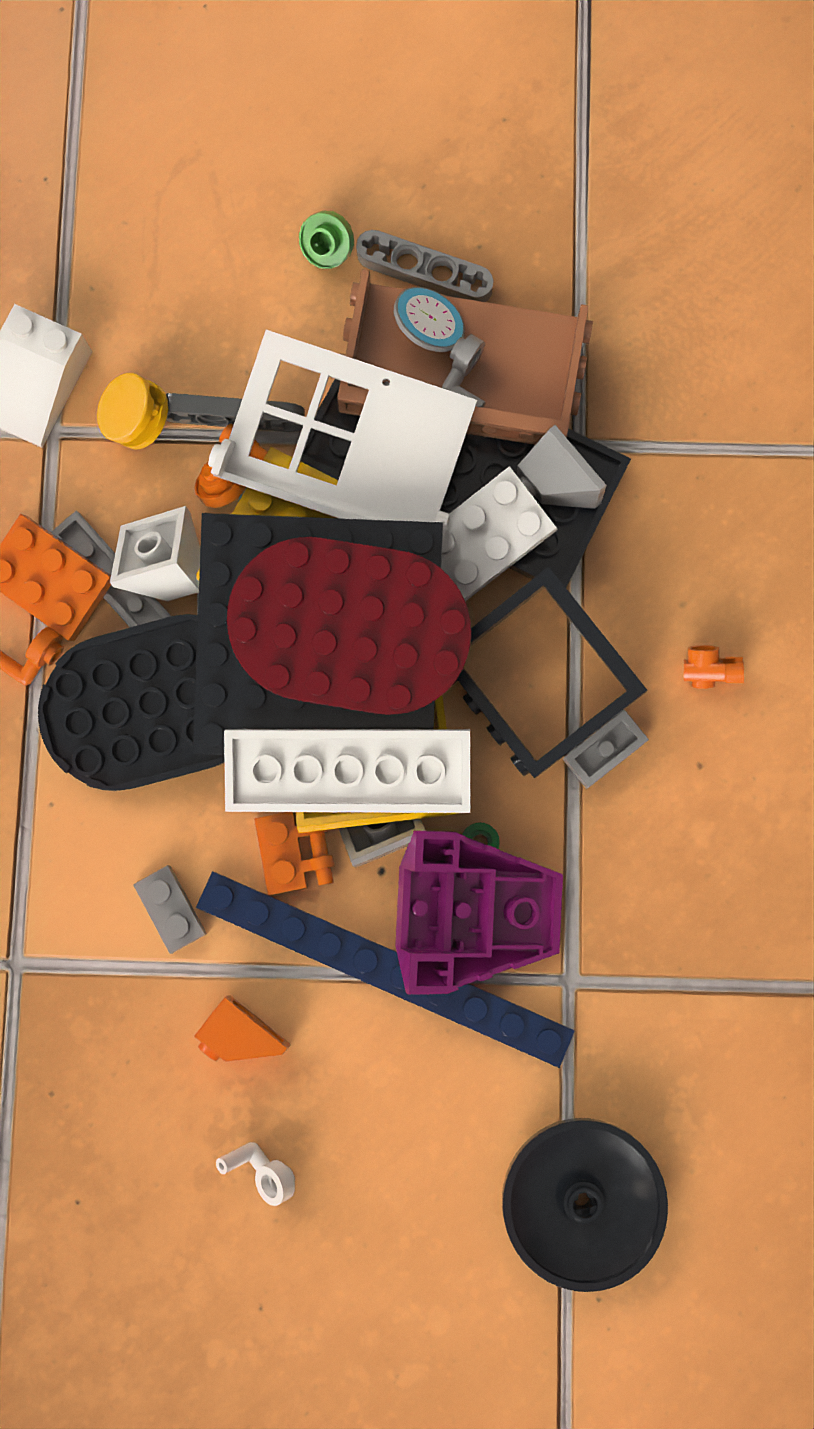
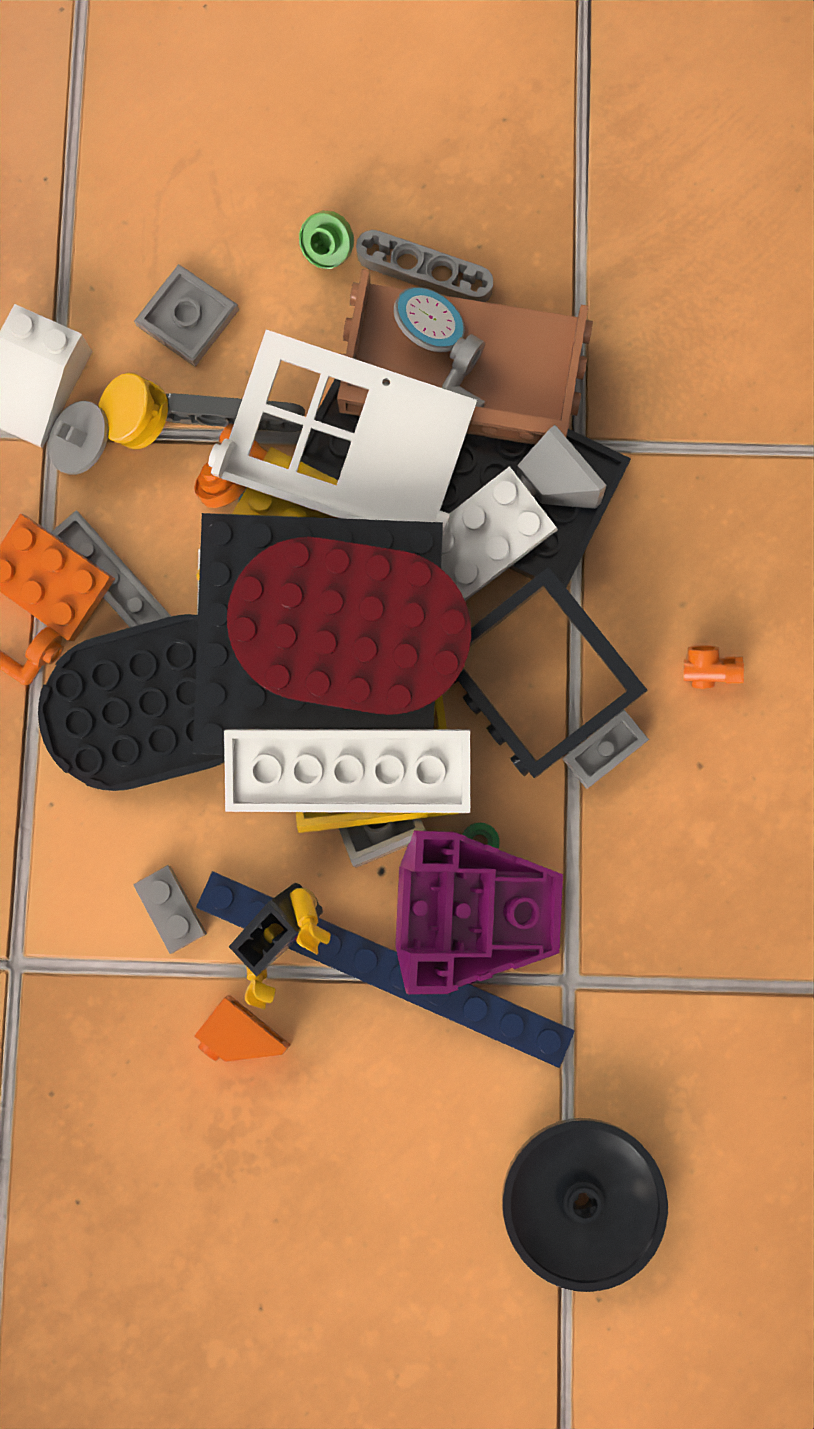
(78, 437): none -> light grey piece
(158, 556): white slope -> none
(186, 315): none -> light grey tile
(273, 1179): white plate -> none
(279, 924): none -> torso
(283, 857): orange plate -> none

